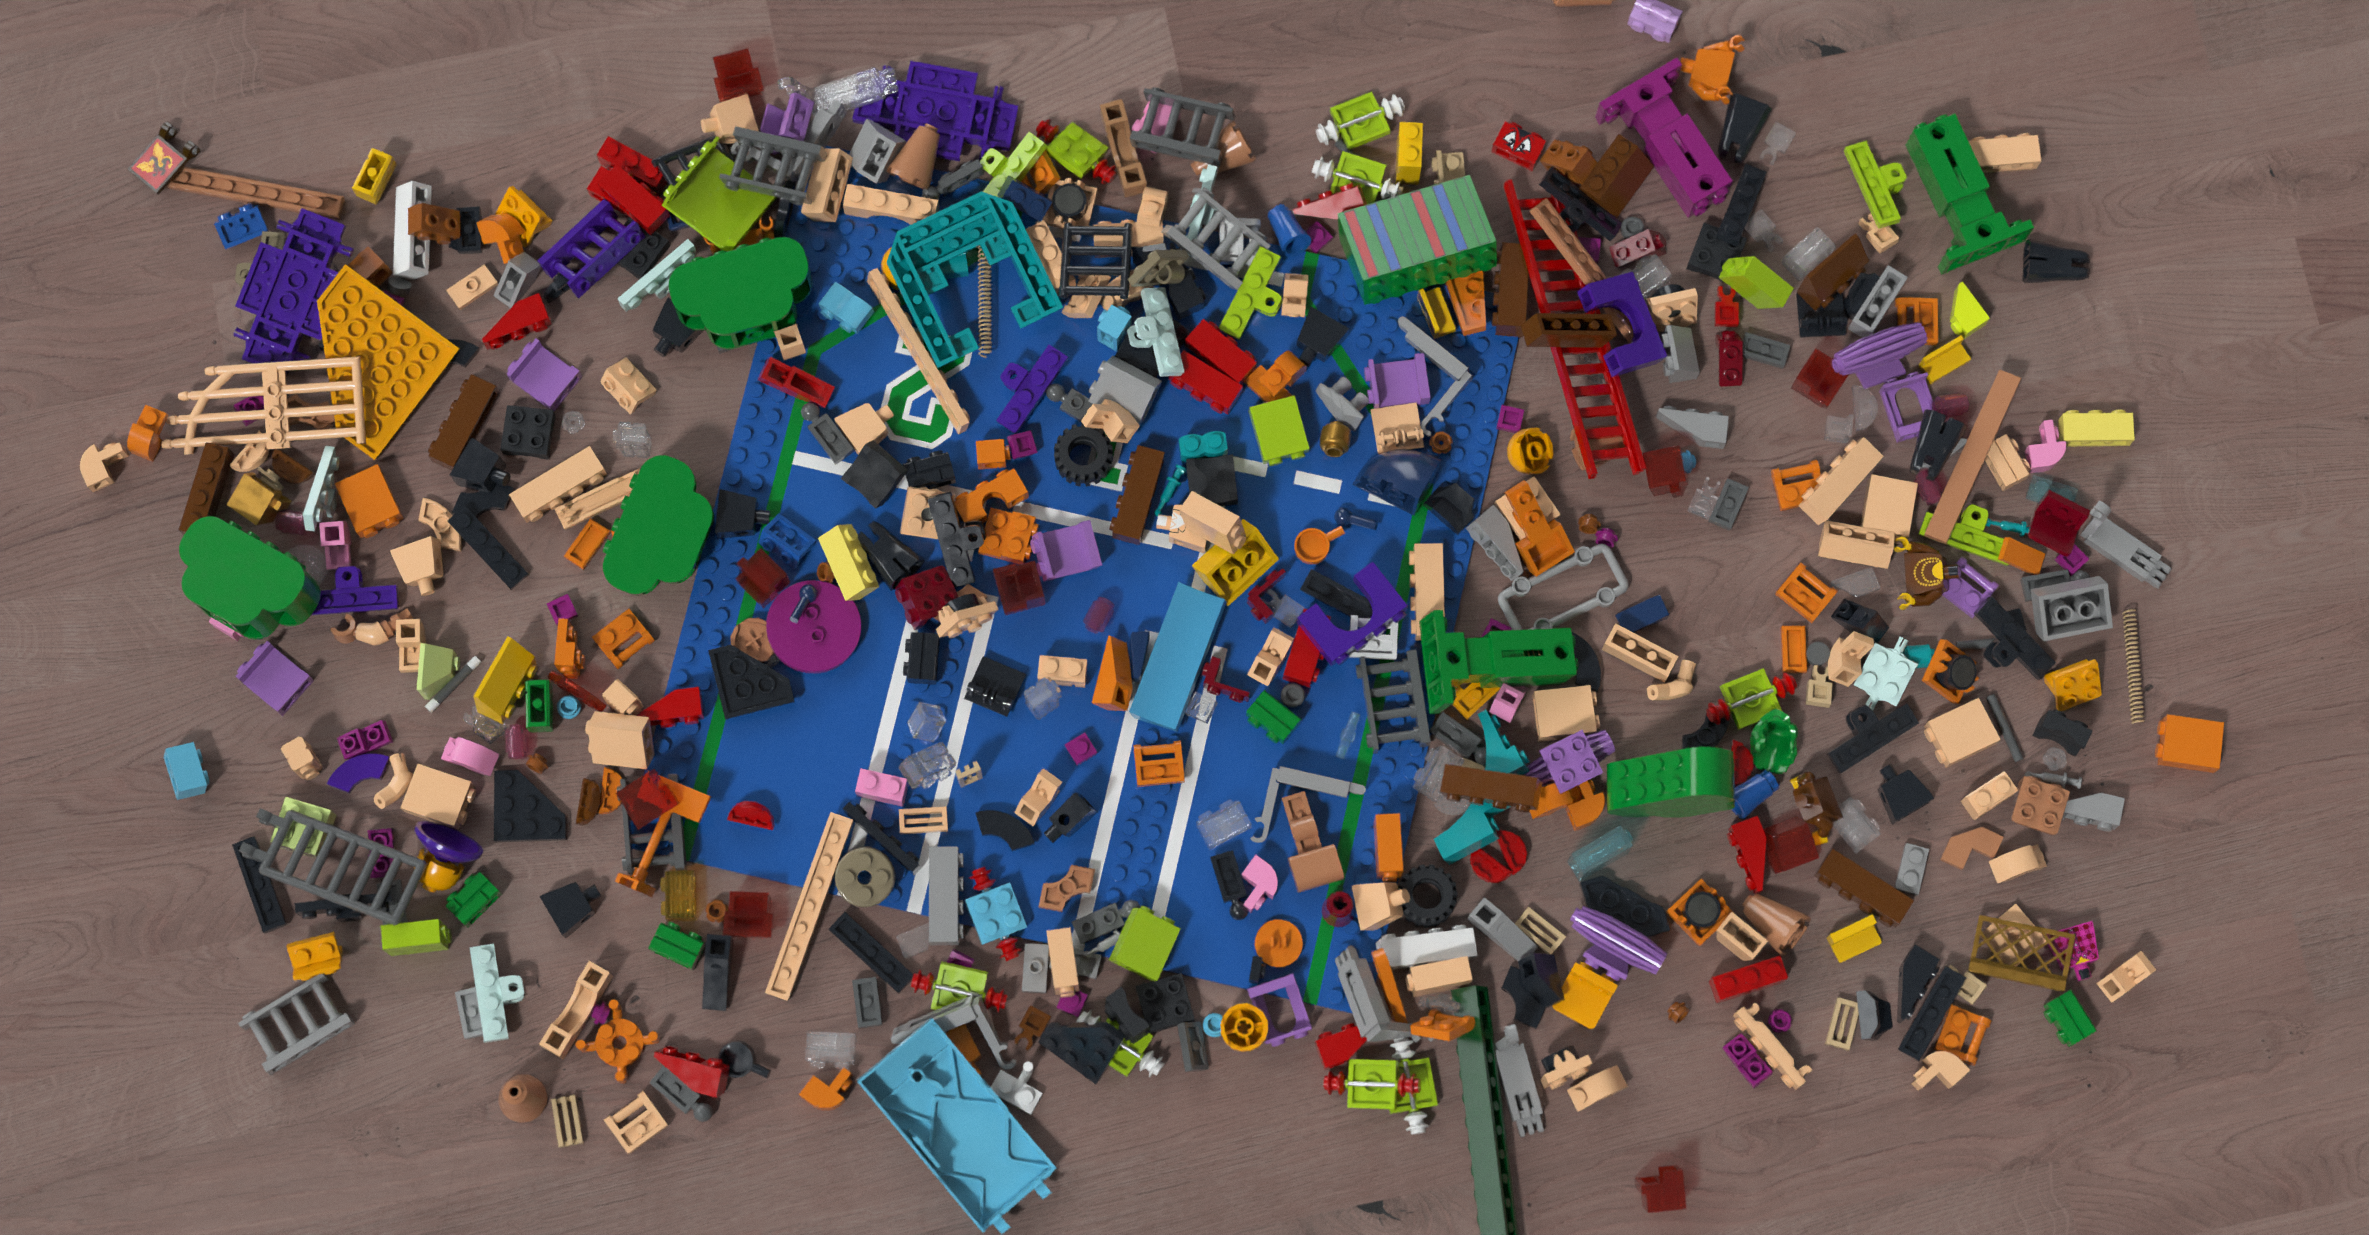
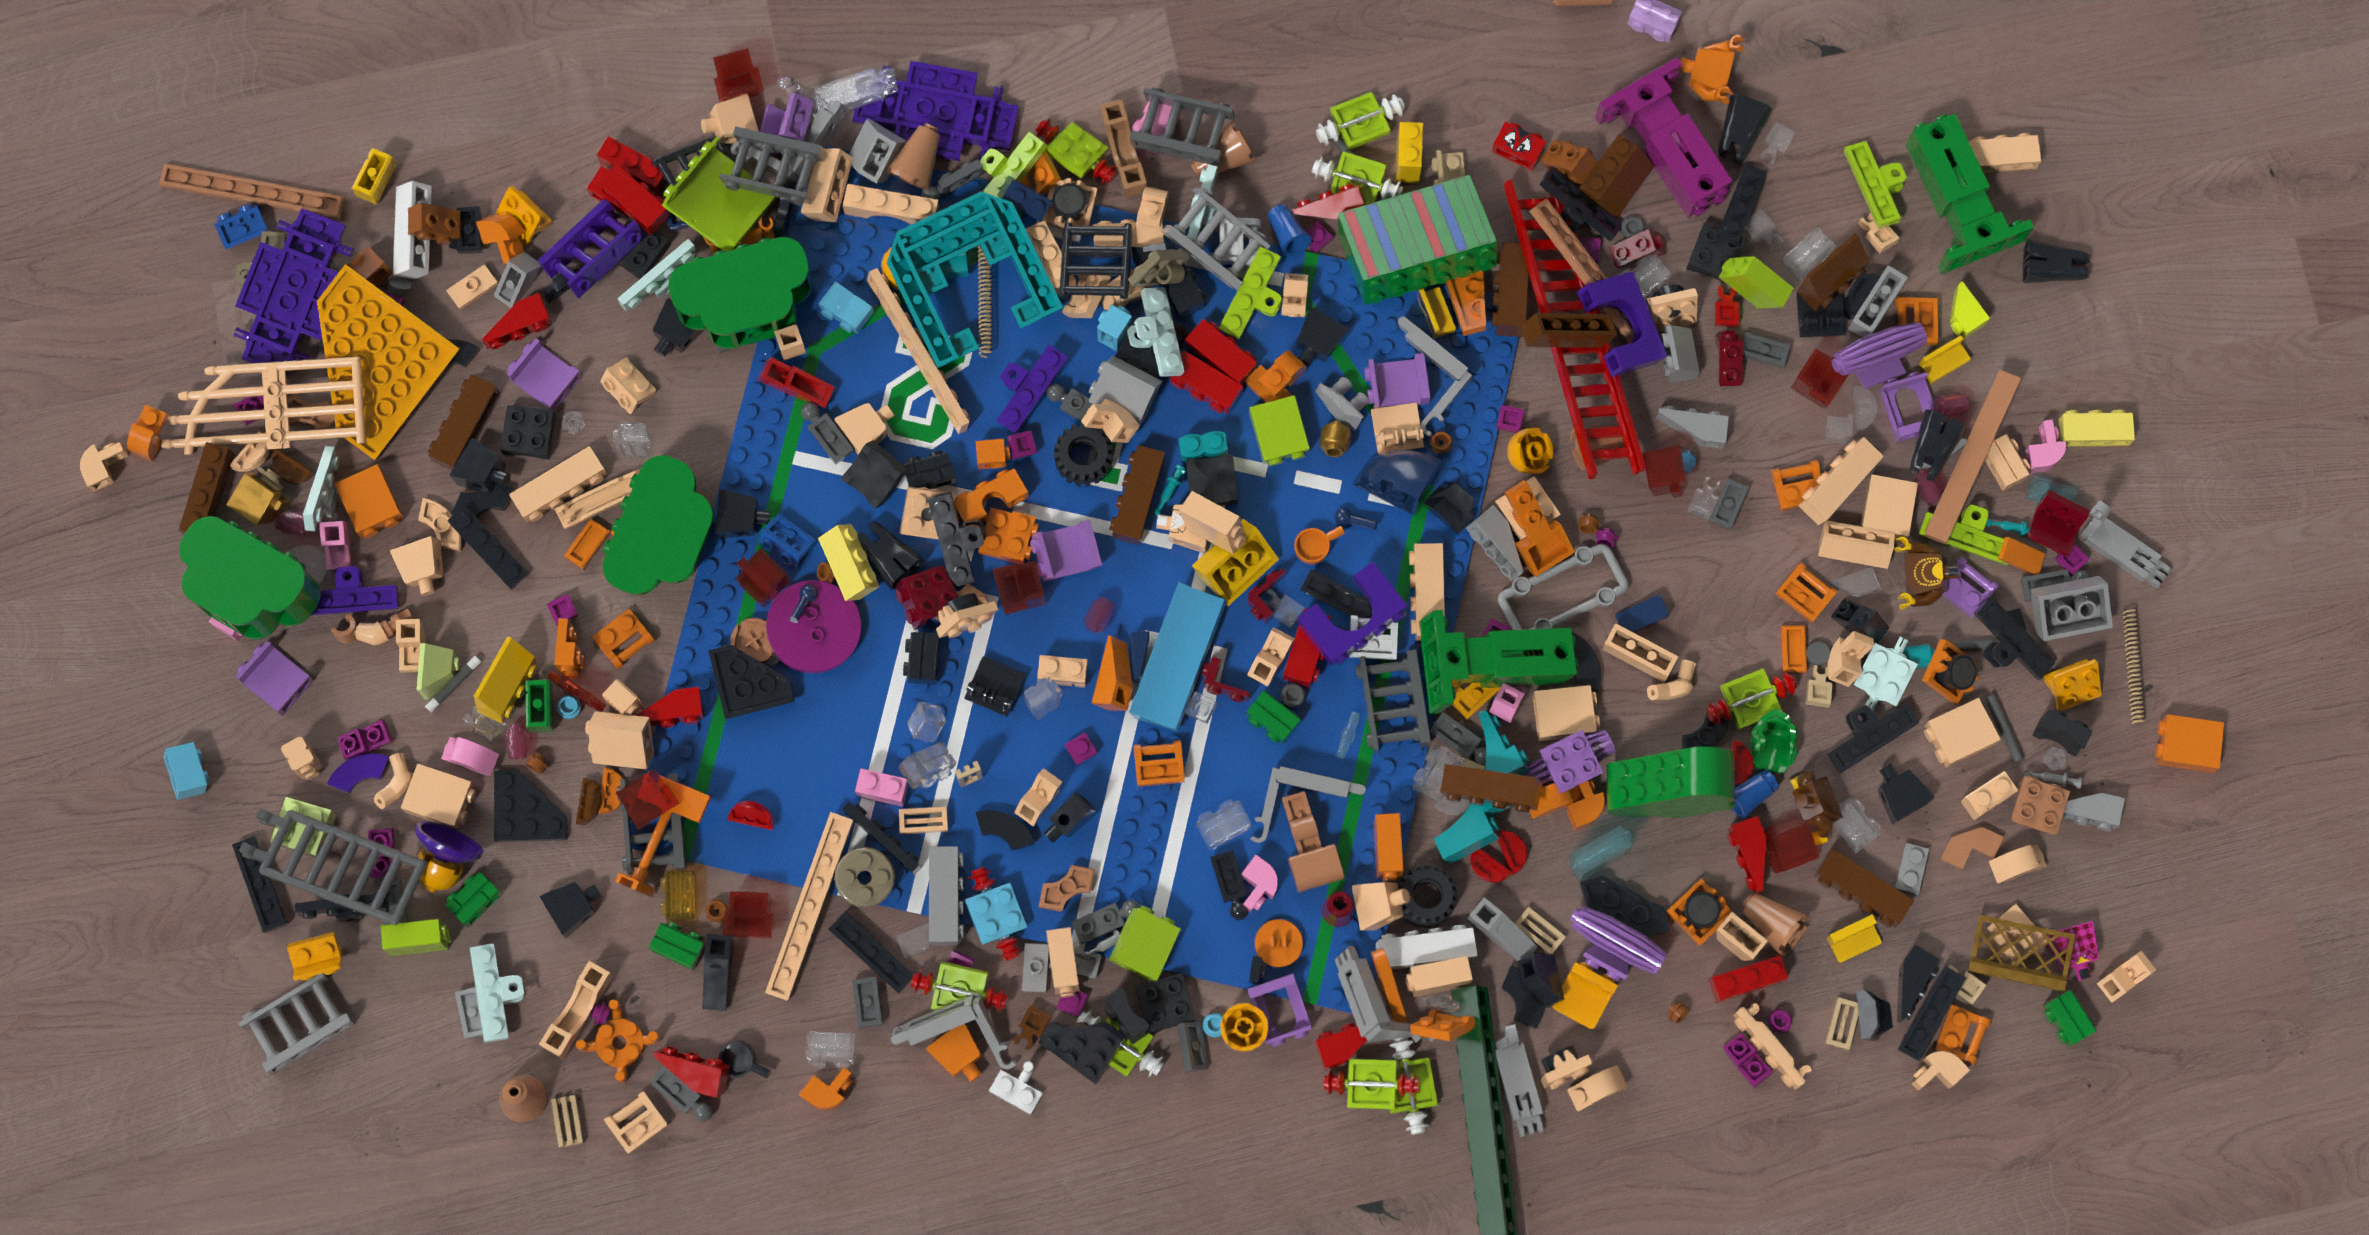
(161, 161): flag -> none
(957, 1126): medium azure piece -> none
(1662, 1191): clear red plate -> none

